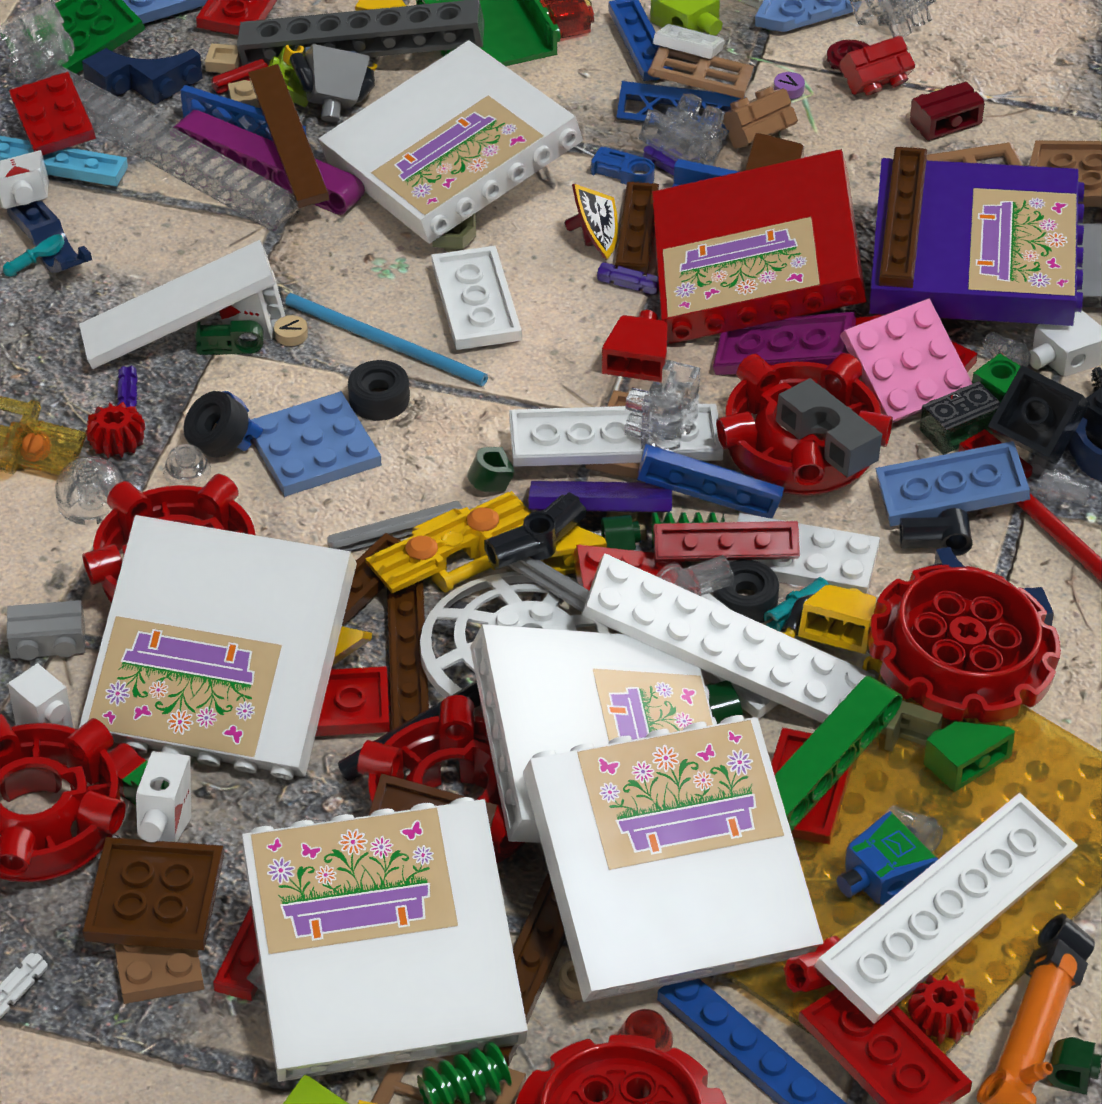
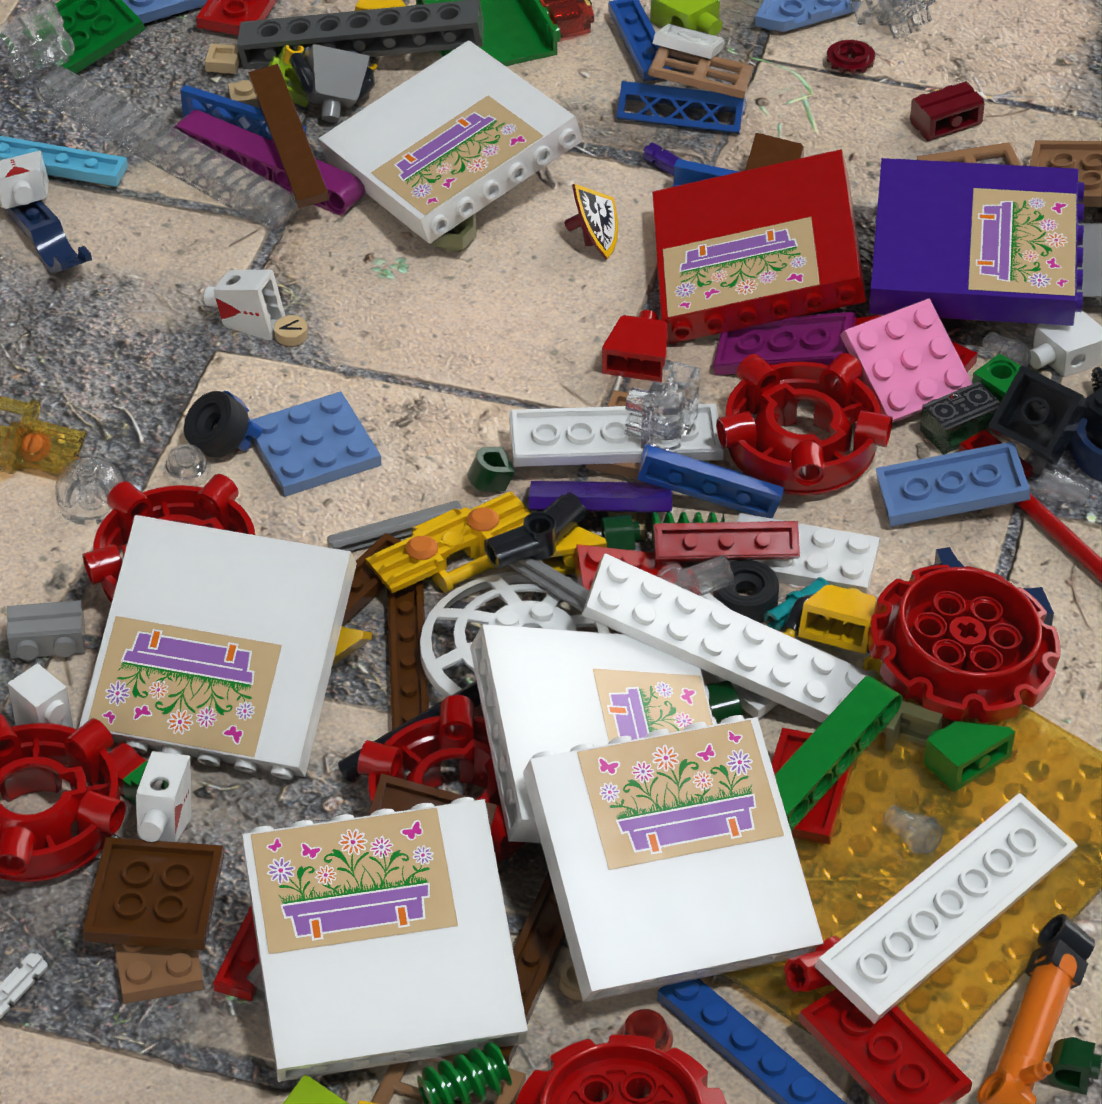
(46, 248): teal piece -> none
(52, 114): red plate -> none
(115, 430): red gear -> none
(127, 386): dark purple axle -> none
(149, 77): dark blue arch -> none
(176, 304): white tile -> none
(221, 81): red axle -> none
(226, 338): dark green piece -> none
(355, 702): red plate -> none
(378, 375): black tyre -> none
(387, 339): dark azure piece -> none
(476, 297): white plate -> none
(622, 165): blue piece -> none
(628, 278): dark purple axle -> none
(636, 227): reddish brown tile -> none
(684, 132): clear hips -> none
(765, 115): medium nougat brick -> none
(792, 82): medium lavender tile -> none
(849, 441): dark grey arch -> none
(877, 66): red brick -> none
(884, 860): blue torso -> none
(903, 217): reddish brown tile -> none
(943, 1008): red gear -> none
(946, 530): black piece -> none

